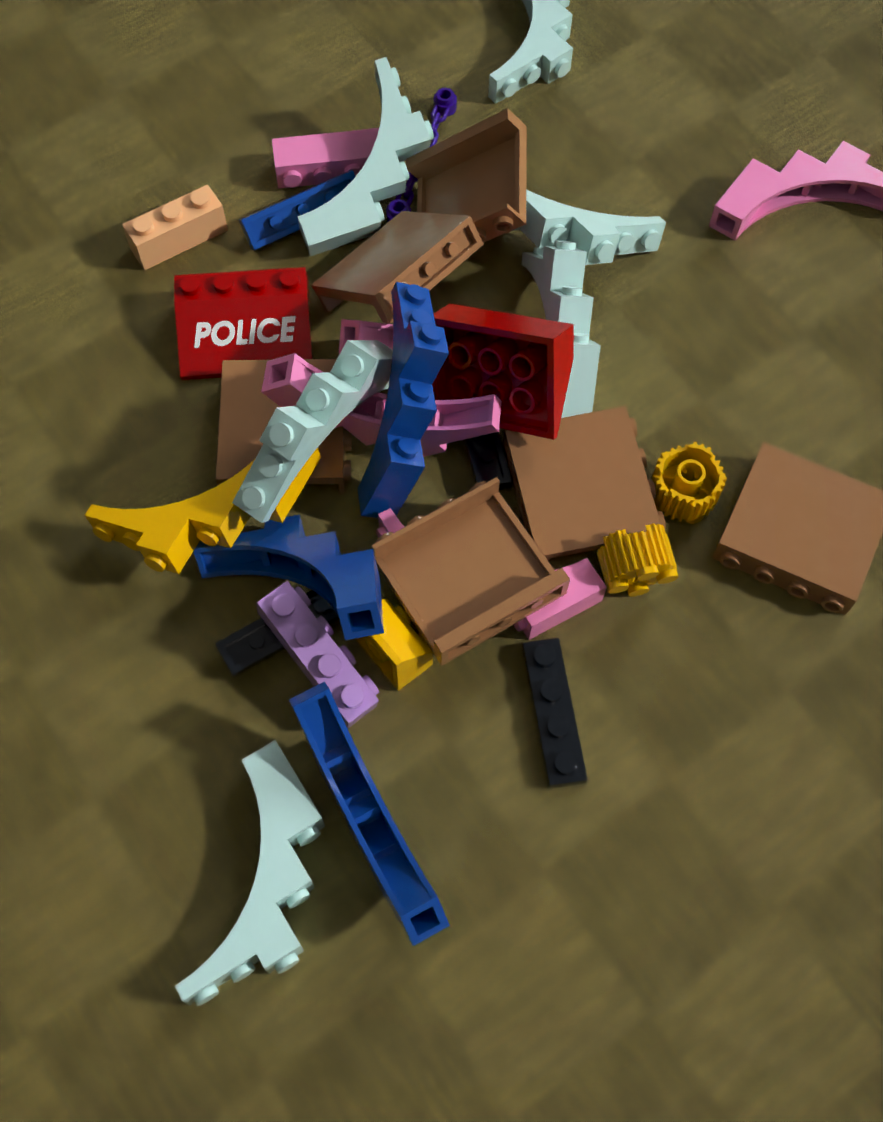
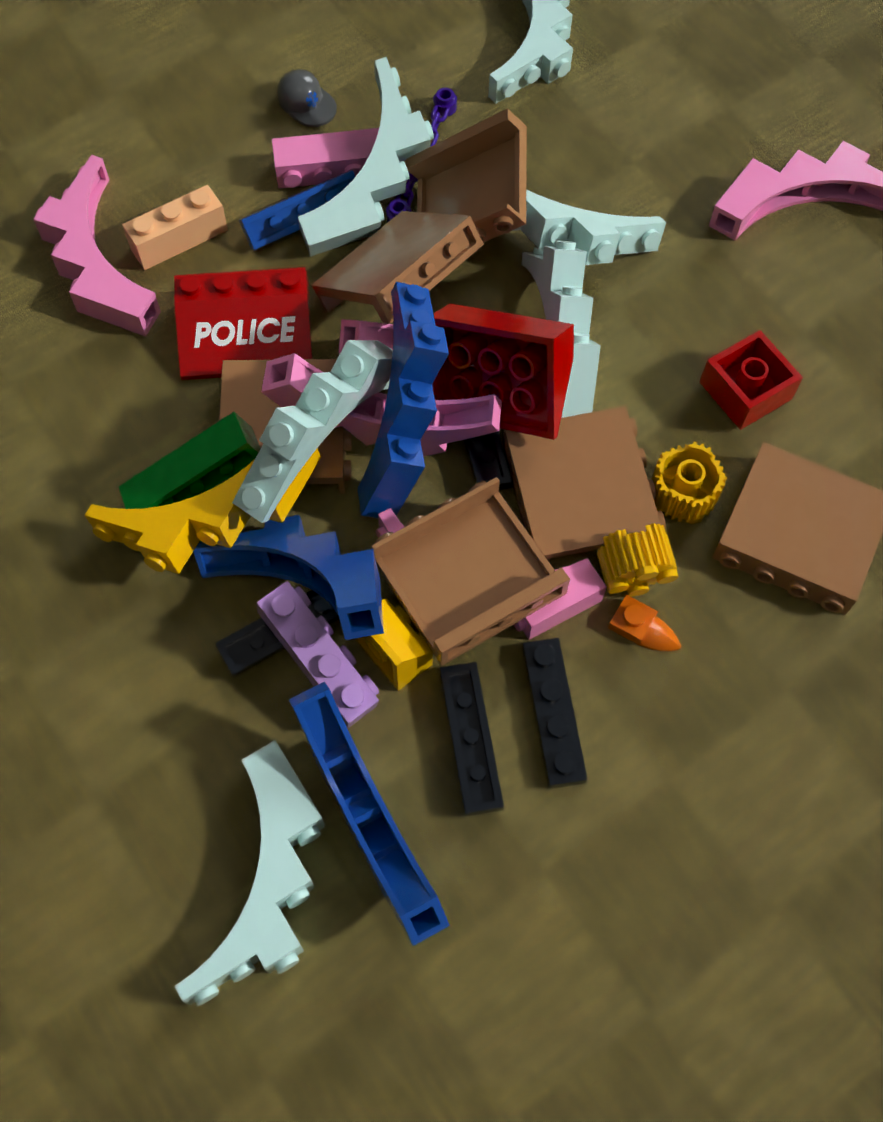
(97, 285): none -> bright pink arch
(194, 466): none -> green brick
(304, 99): none -> dark grey cap
(471, 739): none -> black plate
(642, 626): none -> orange plate
(750, 379): none -> red brick

